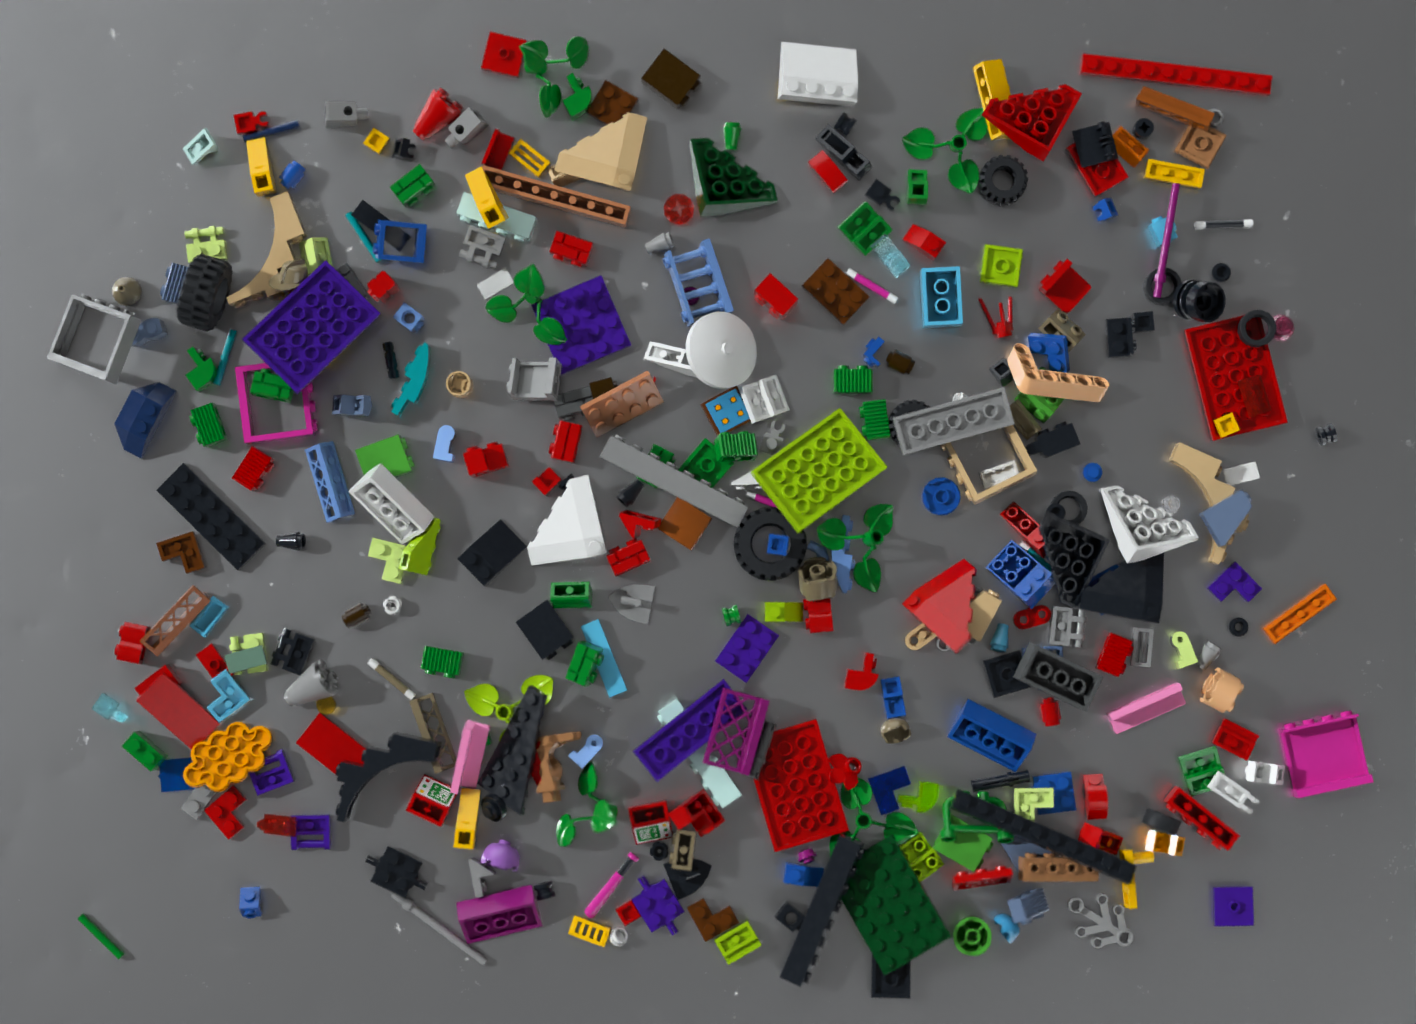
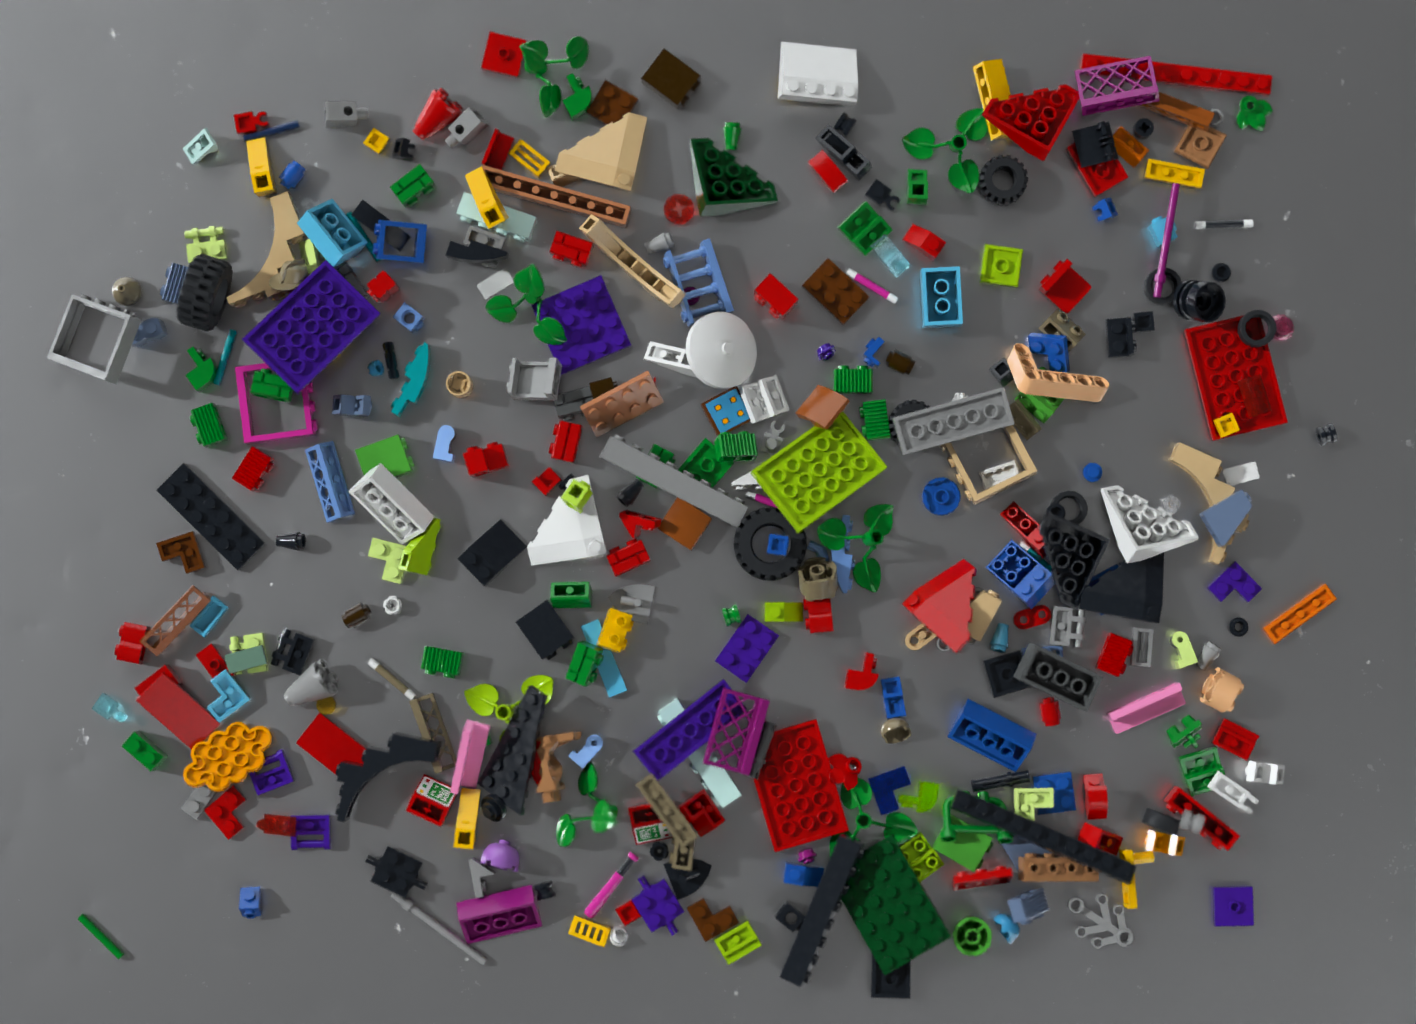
(142, 416): dark blue wedge -> none
(172, 774): clear blue piece -> none
(332, 232): none -> medium azure brick
(376, 368): none -> dark azure hinge
(475, 253): none -> black slope
(574, 489): none -> lime brick
(615, 630): none -> yellow brick
(631, 263): none -> tan arch
(666, 810): none -> dark tan panel
(822, 407): none -> slope
(826, 351): none -> dark purple plate
(1004, 327): red plant -> none
(1055, 441): black hinge -> none
(1101, 102): none -> magenta fence
(1191, 821): none -> light grey wheel
(1192, 727): none -> green hips
(1255, 115): none -> green plate
(1324, 754): dark pink panel -> none

